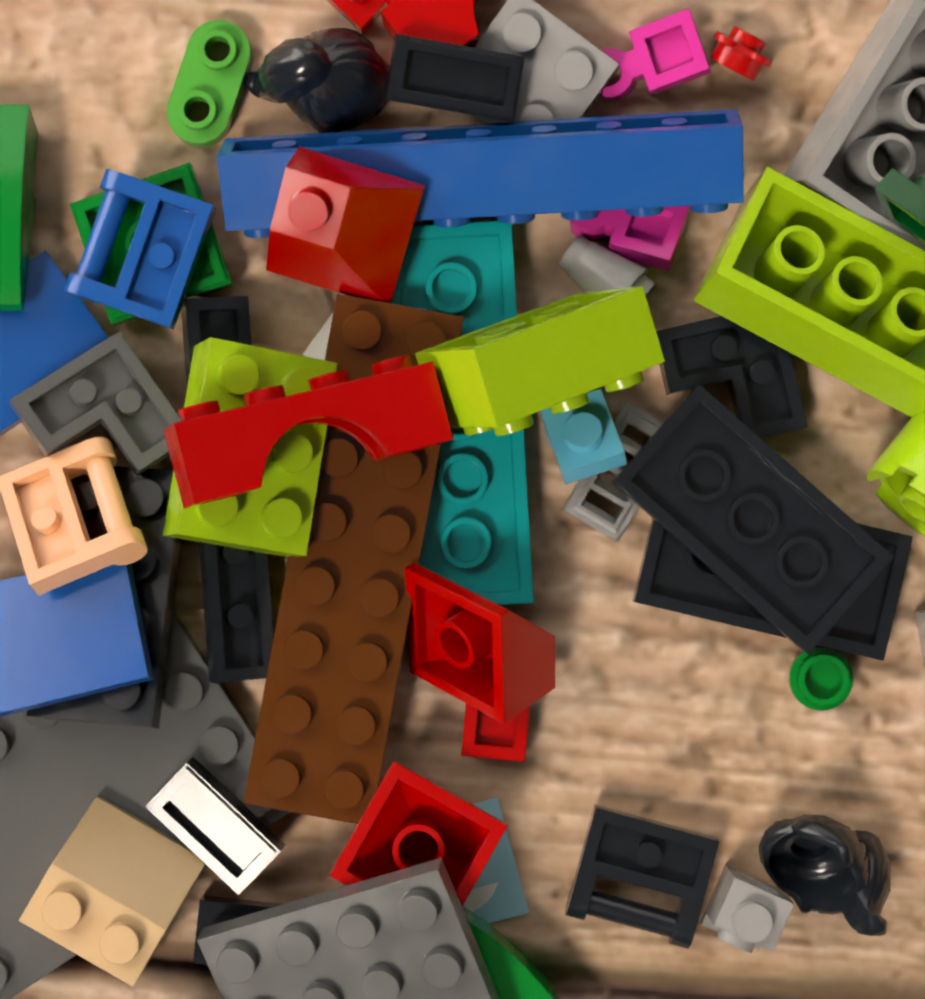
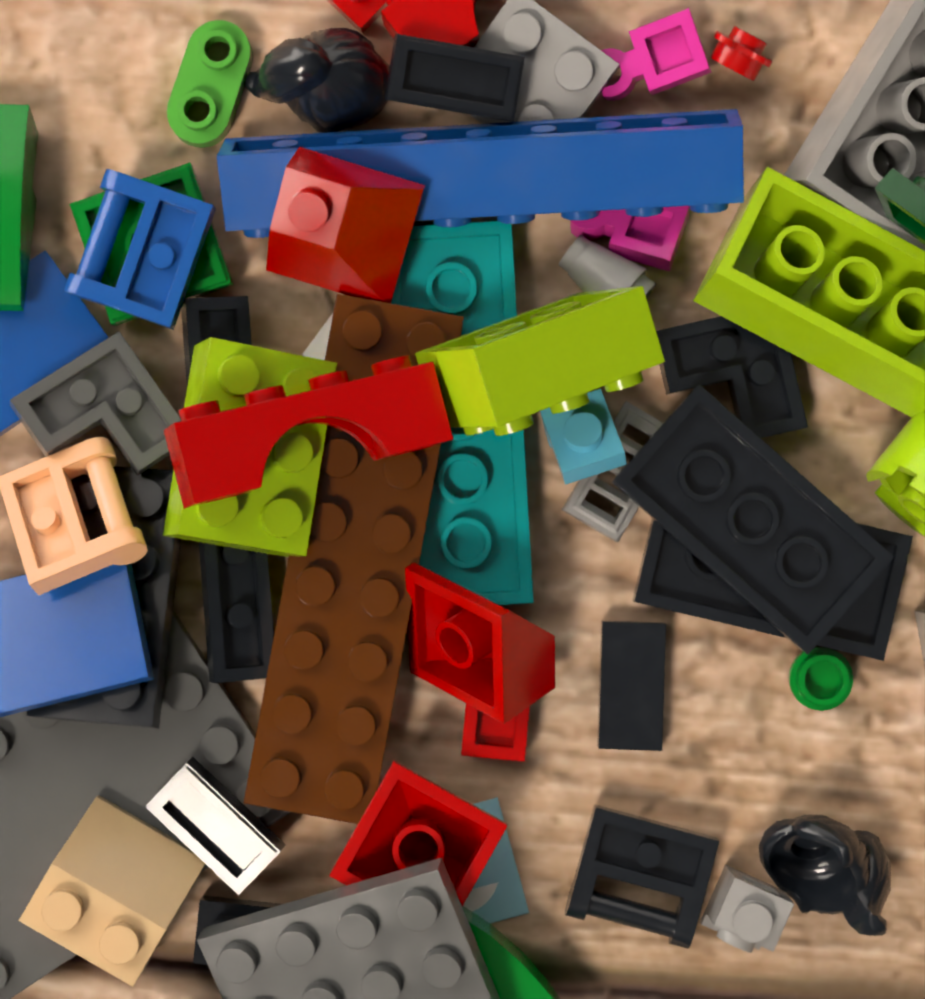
(631, 685): none -> black tile

